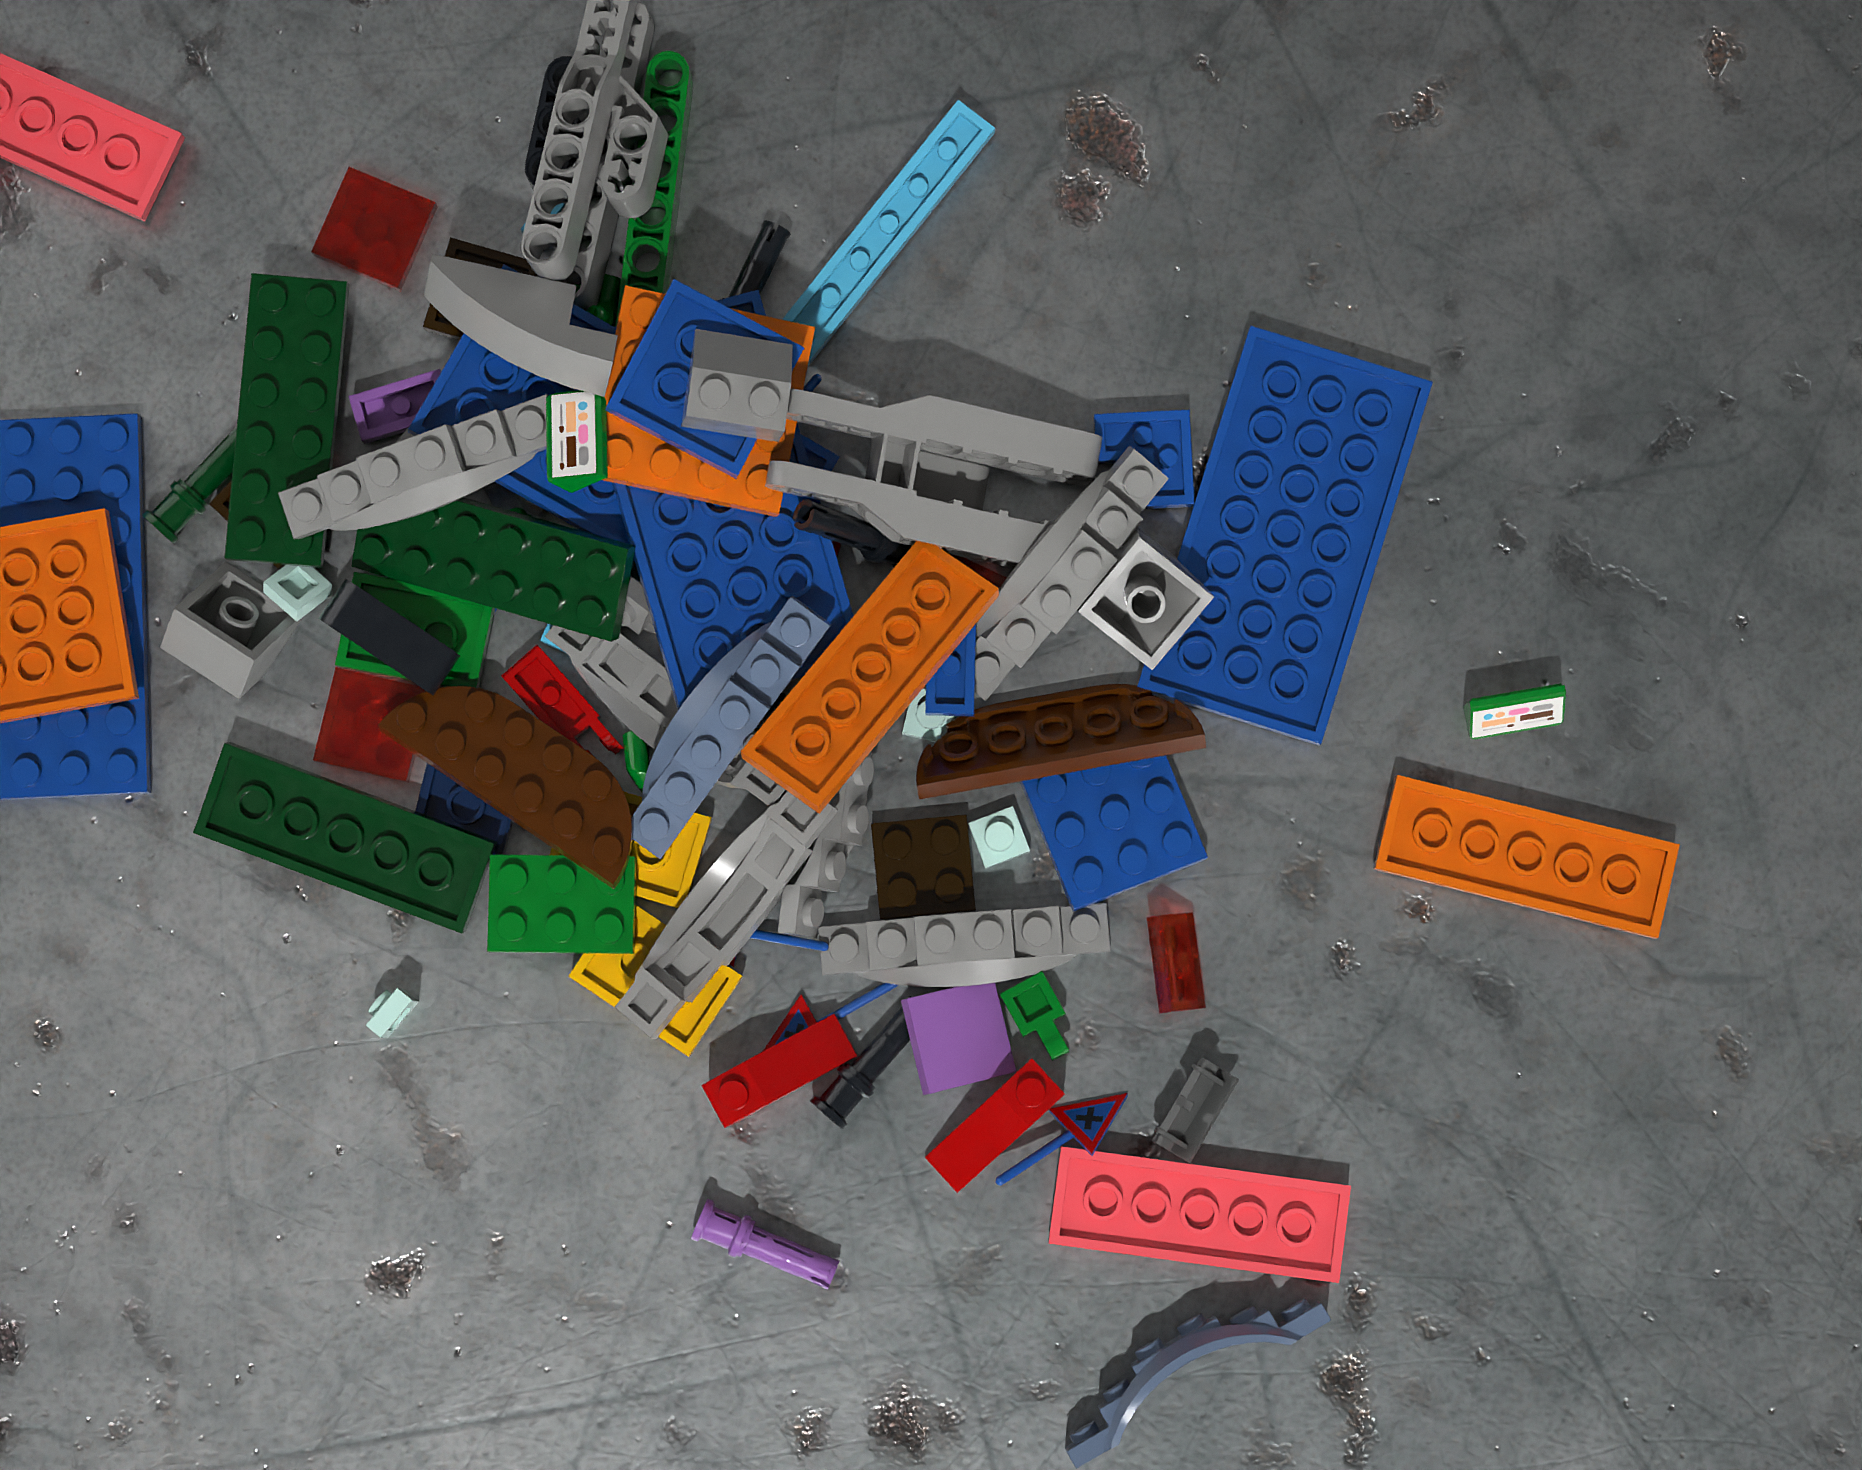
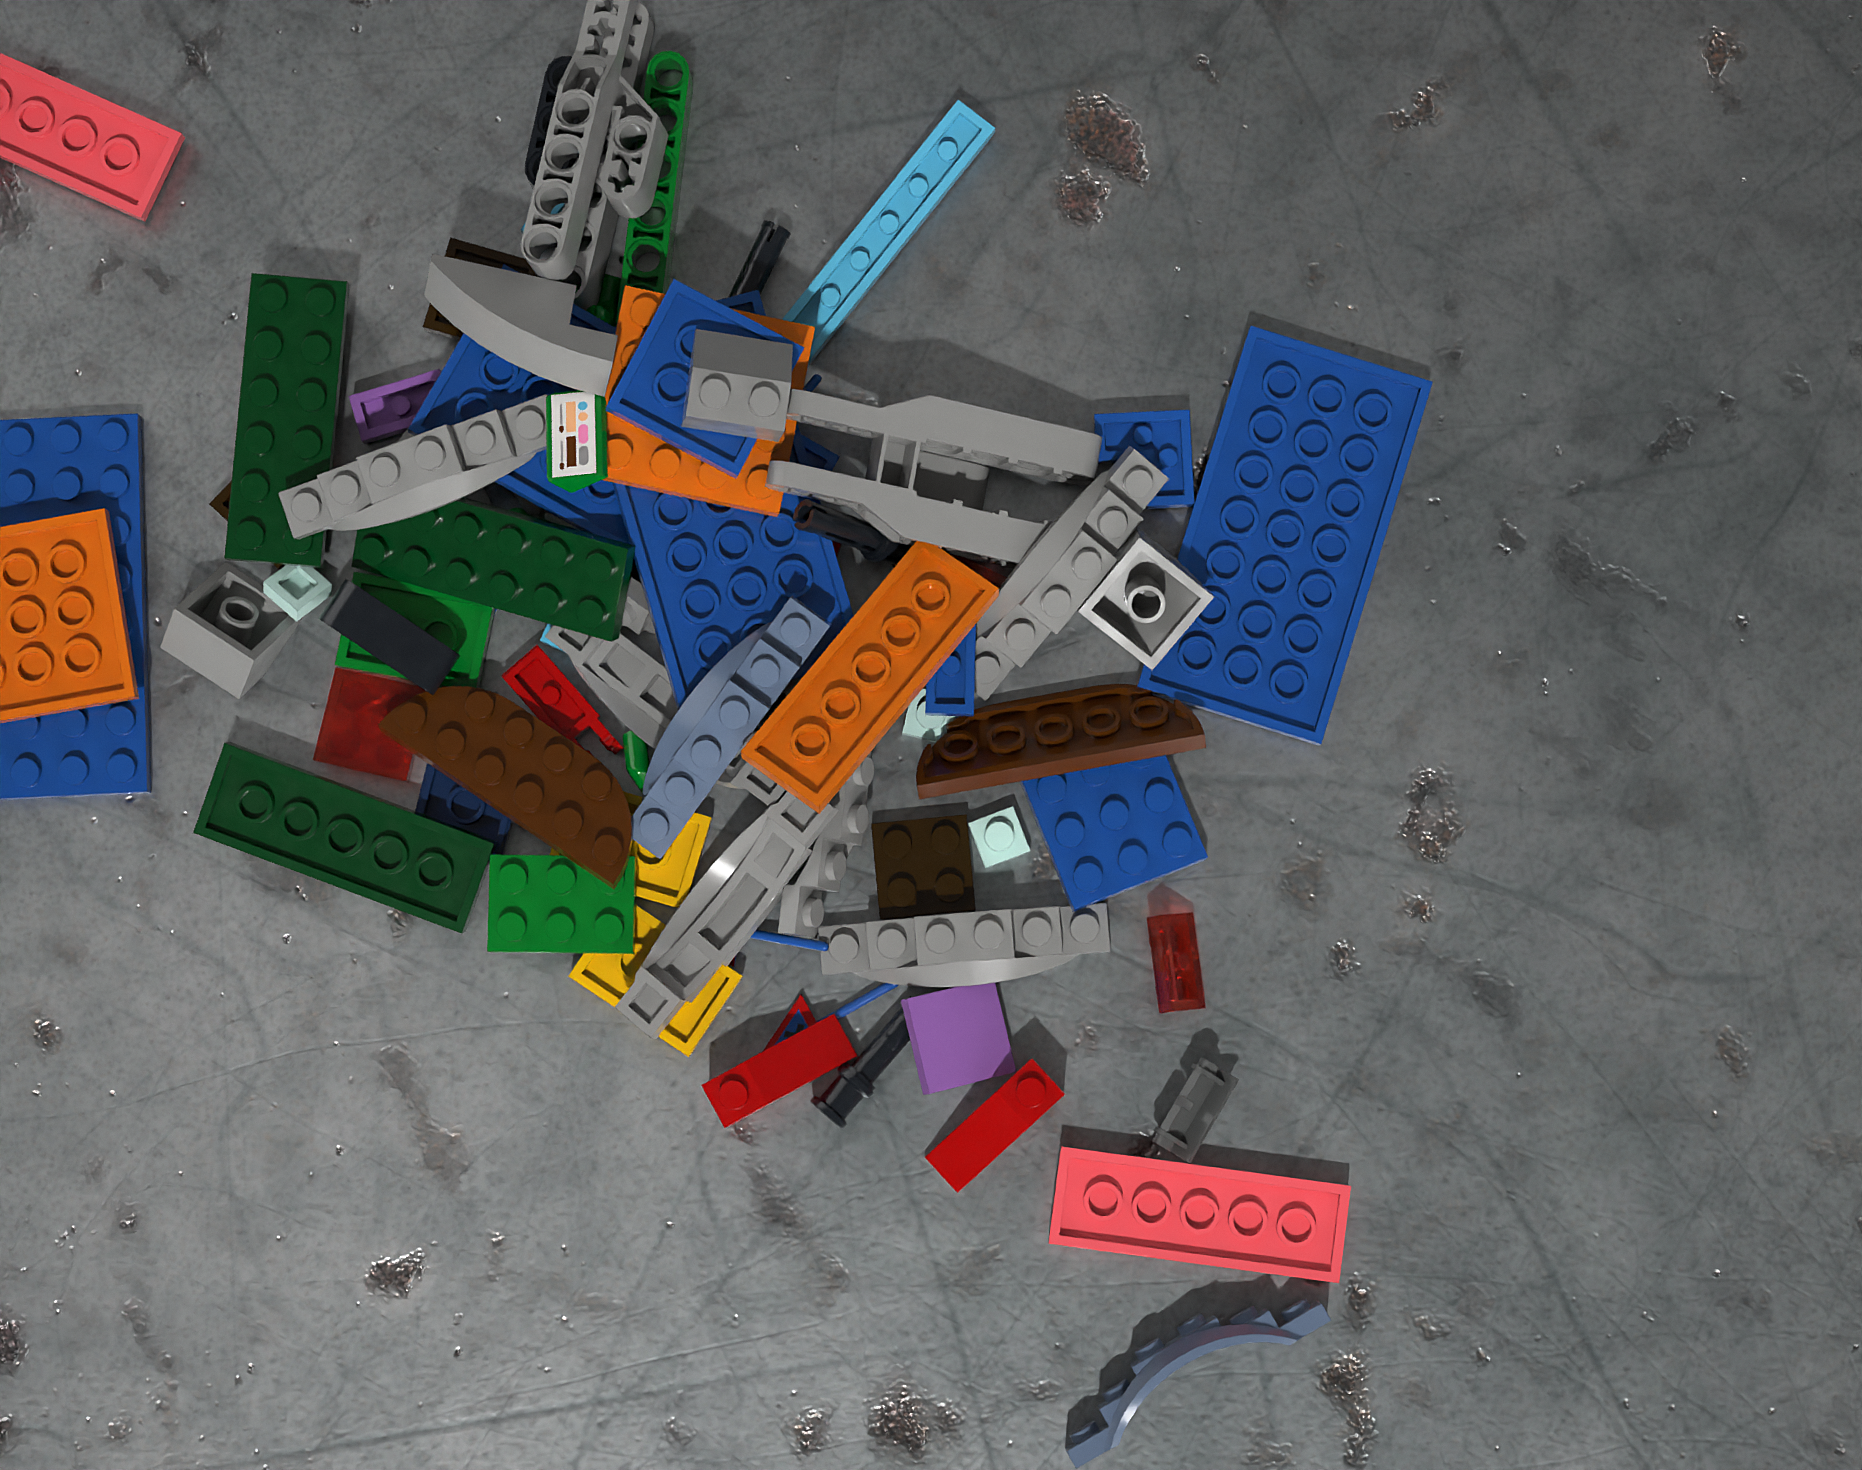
(190, 496): dark green pin -> none
(374, 229): clear red plate -> none
(390, 1011): light aqua plate -> none
(743, 1237): medium lavender pin -> none
(1035, 1009): green plate -> none
(1083, 1121): piece -> none
(1515, 711): slope -> none
(1526, 856): orange plate -> none

